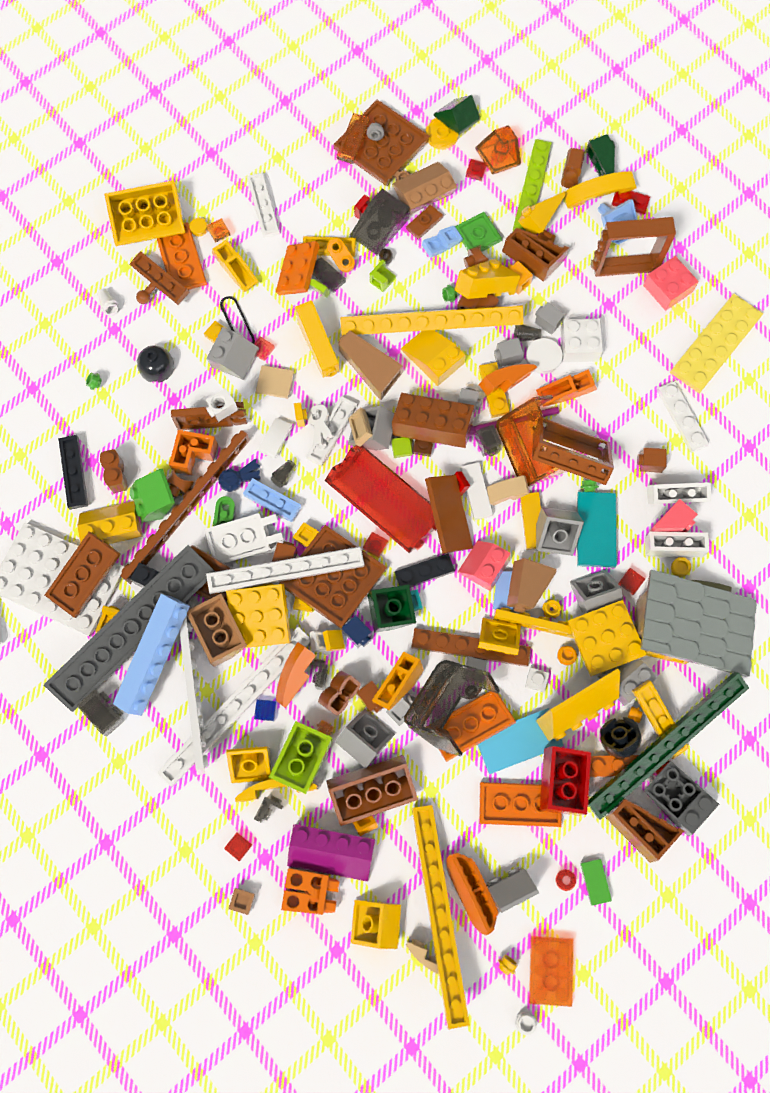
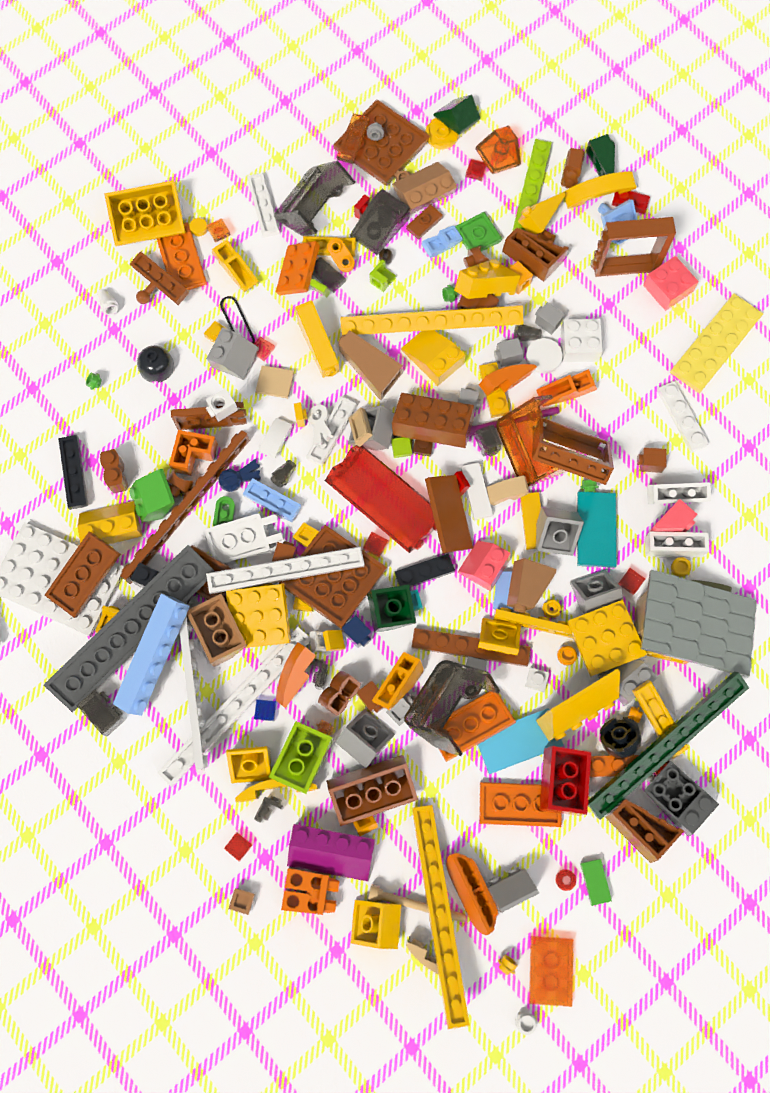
(310, 196): none -> clear smoke windscreen
(377, 894): none -> tan piece

